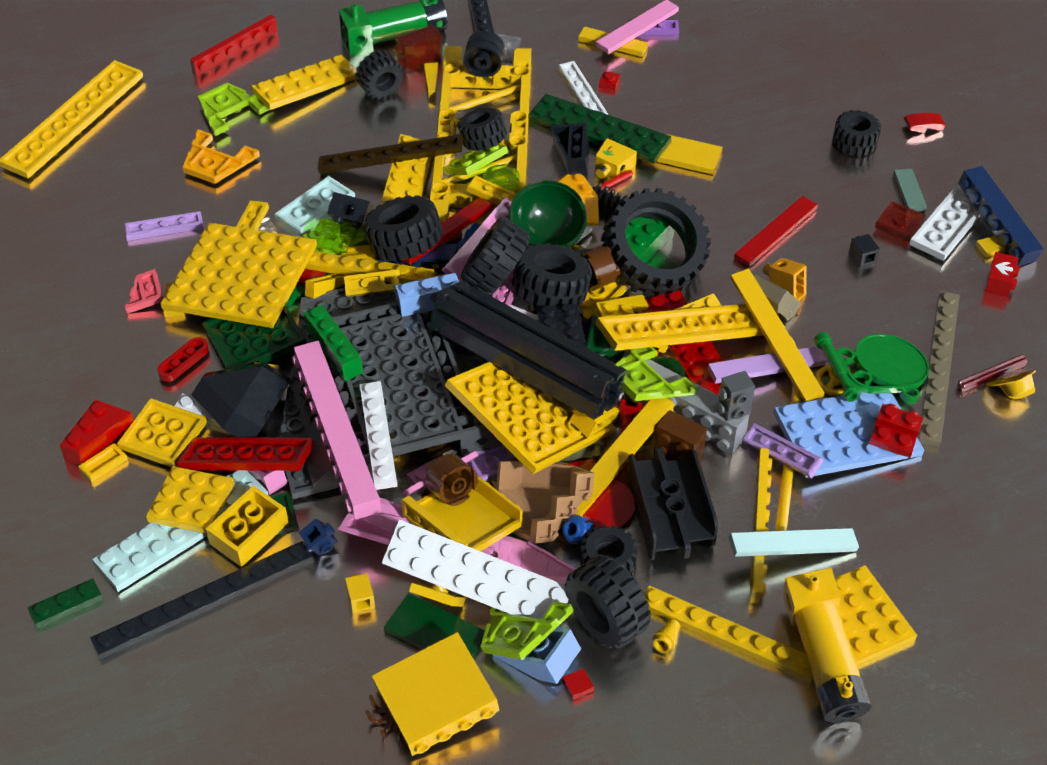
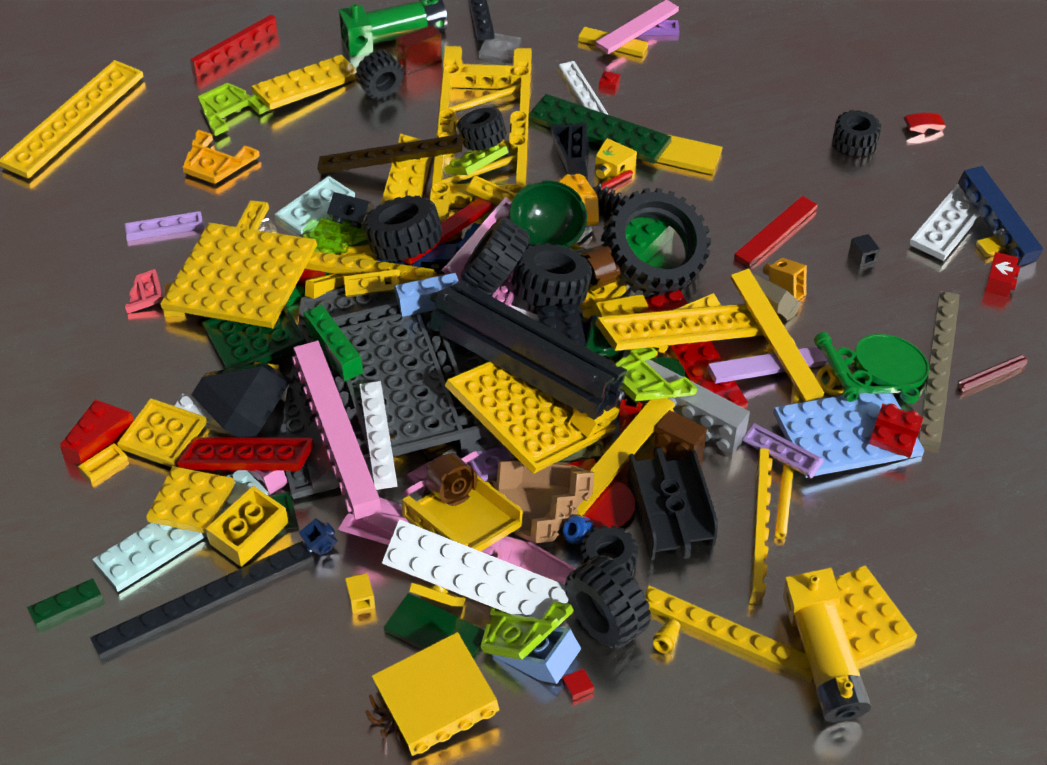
(183, 359): red plate -> none
(431, 77): yellow piece -> none
(484, 54): black wheel -> none
(503, 176): clear neon green tile -> none
(735, 396): dark grey brick -> none
(793, 542): light aqua tile -> none
(900, 221): clear red plate -> none
(909, 189): sand green tile -> none
(1016, 386): yellow piece -> none

